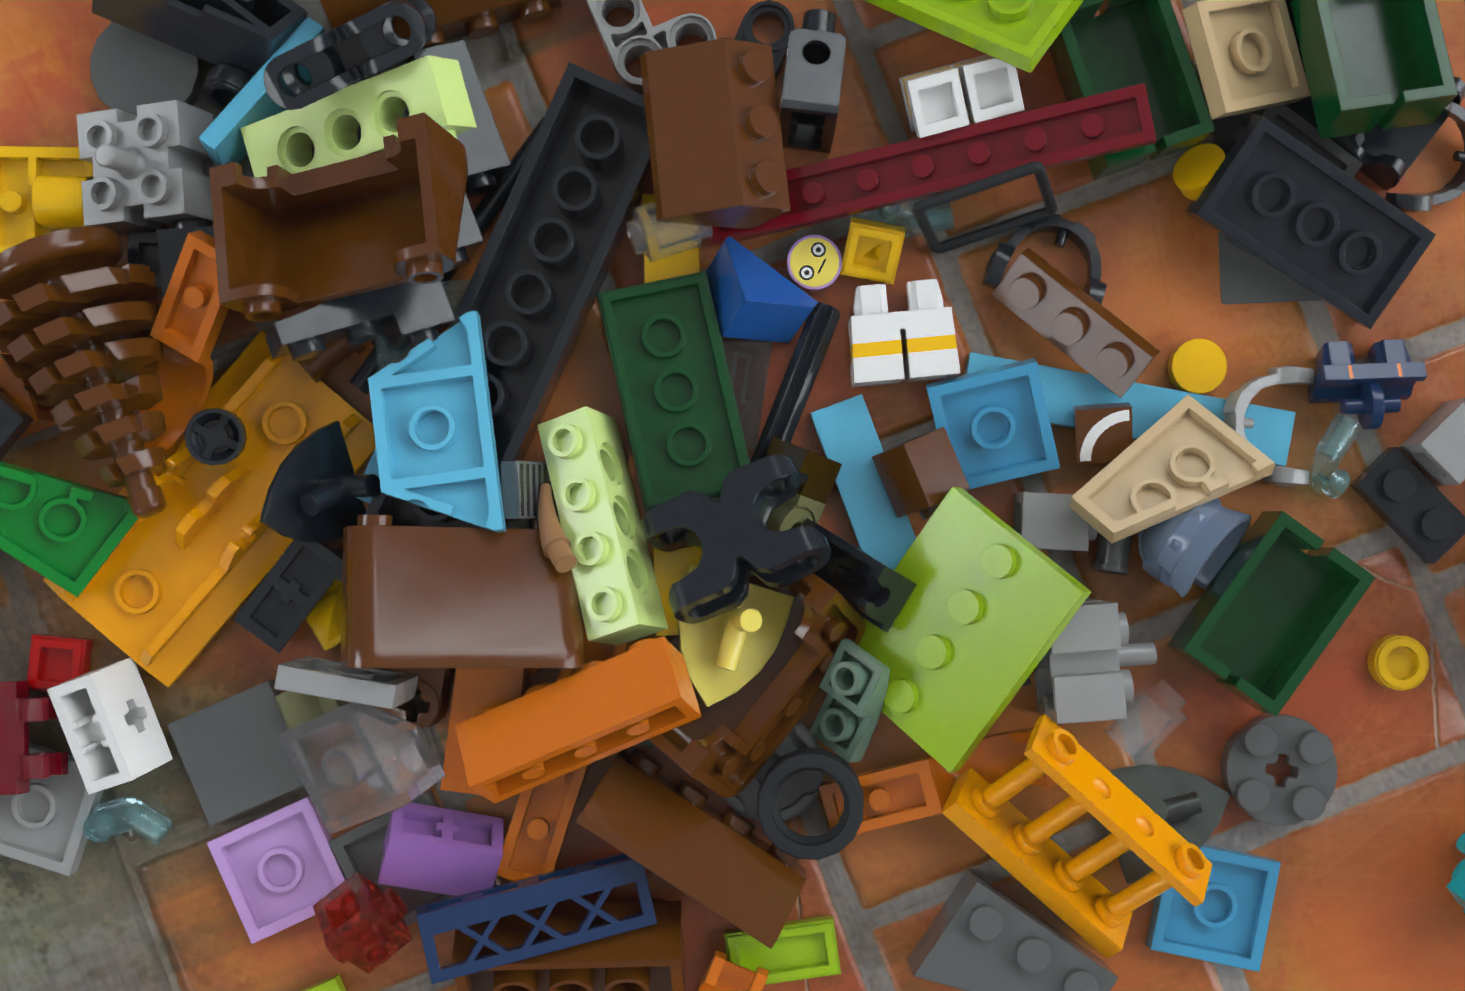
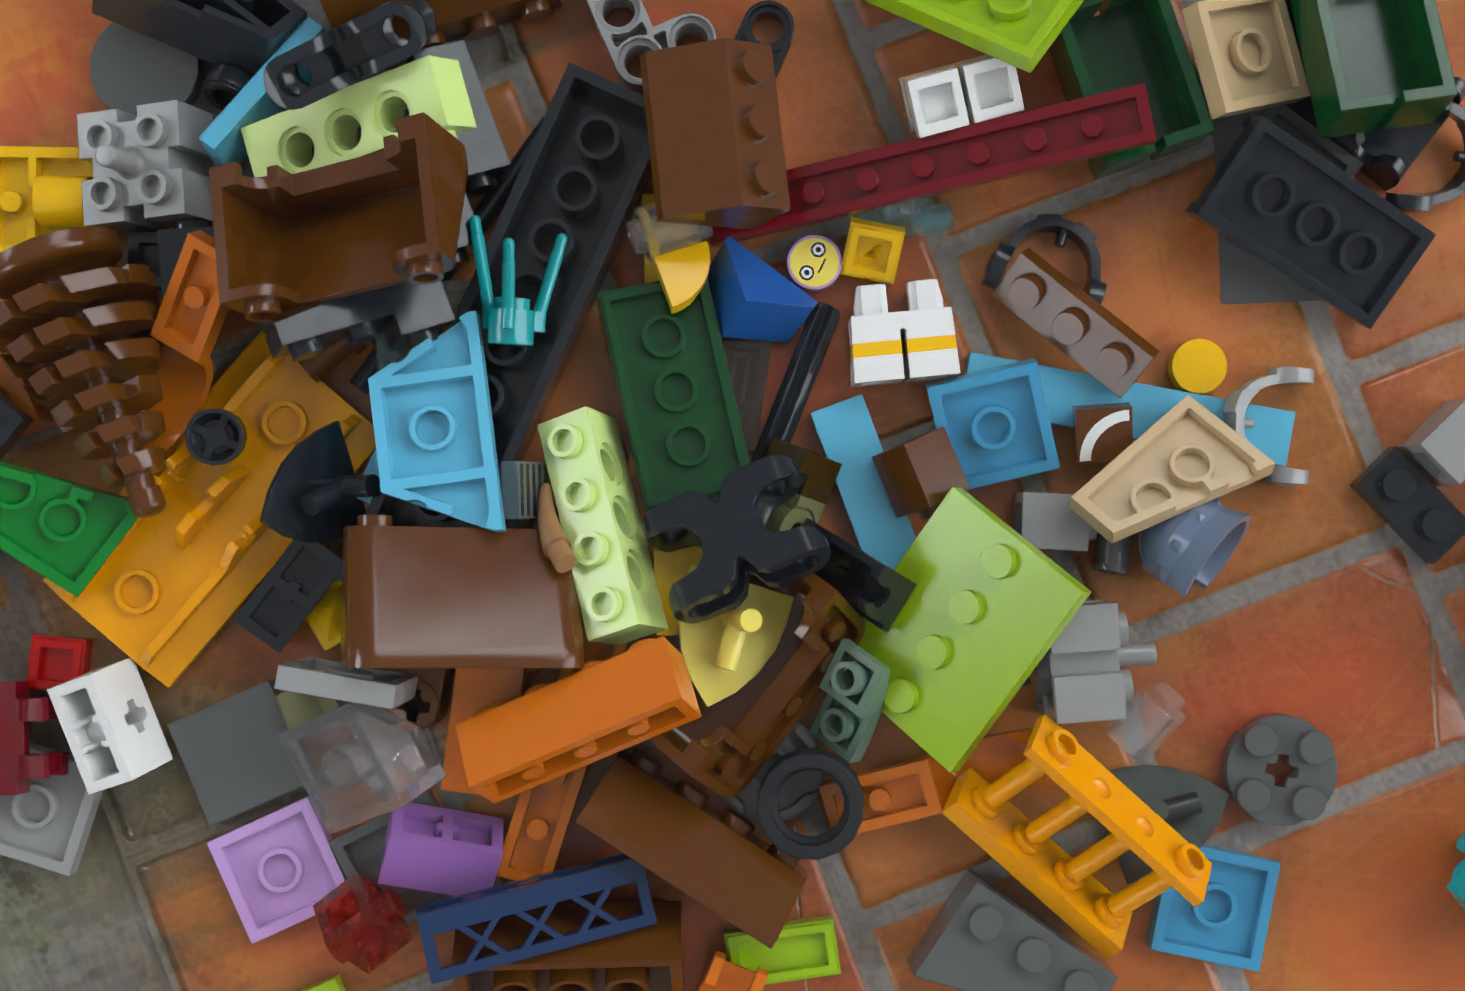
(125, 815): clear light blue arm -> none
(510, 318): none -> teal plant
(683, 274): none -> yellow tile
(812, 83): black torso -> none
(969, 189): black piece -> none
(1197, 168): yellow tile -> none
(1271, 611): dark green piece -> none
(1329, 454): clear light blue arm -> none
(1368, 387): dark blue hips -> none
(1398, 662): yellow tile -> none

